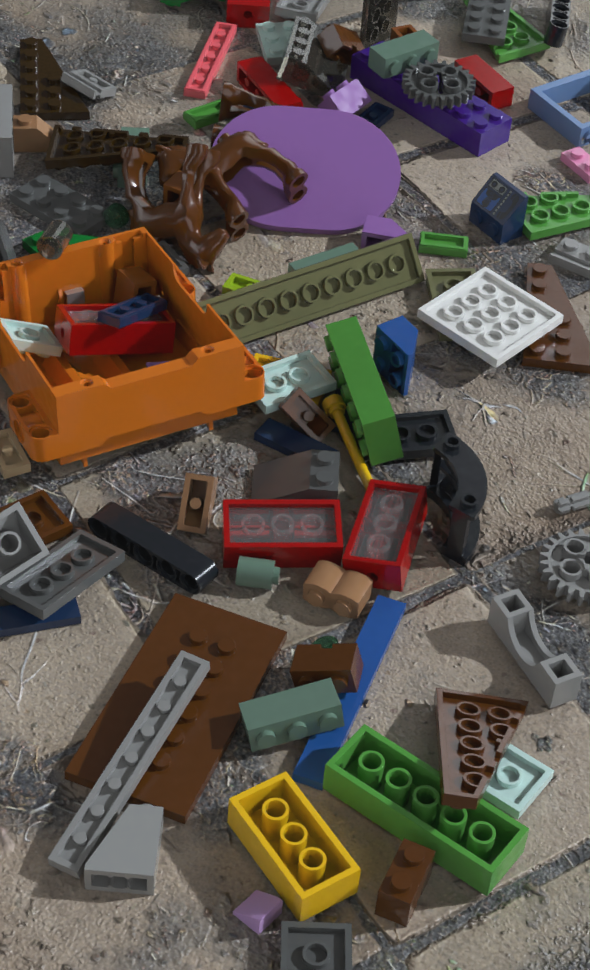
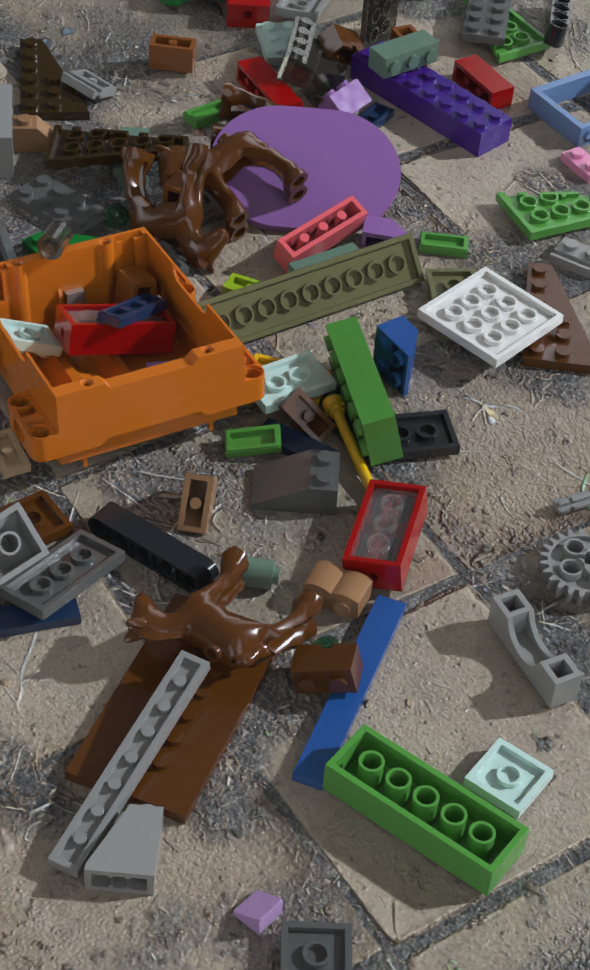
(172, 53): none -> dark orange brick
(210, 60): coral tile -> none
(214, 630): none -> reddish brown animal
(253, 441): none -> bright green tile
(282, 530): brick -> none
(291, 714): sand green brick -> none
(293, 846): yellow brick -> none
(320, 232): none -> coral brick
(404, 882): reddish brown brick -> none
(454, 84): dark grey gear -> none
(460, 490): black fence -> none
(471, 742): reddish brown wing -> none
(499, 209): dark blue slope -> none

